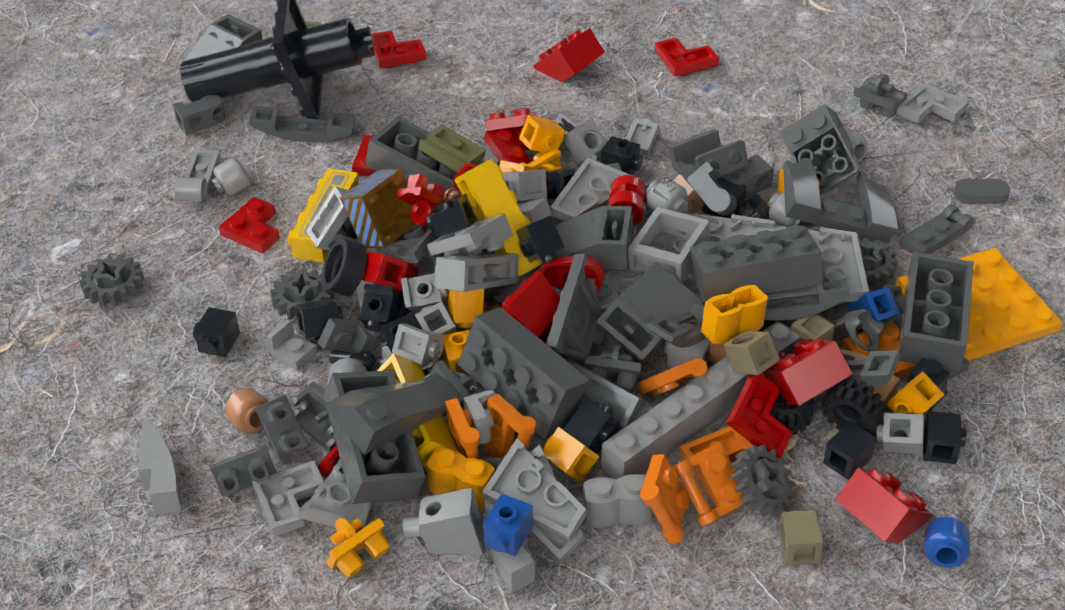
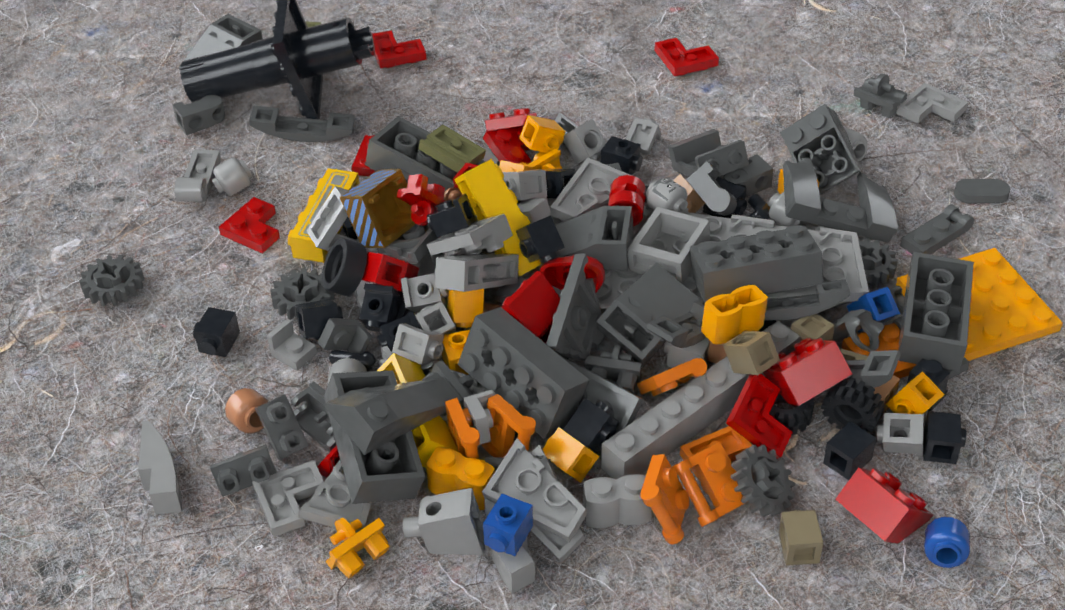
(570, 55): red slope -> none

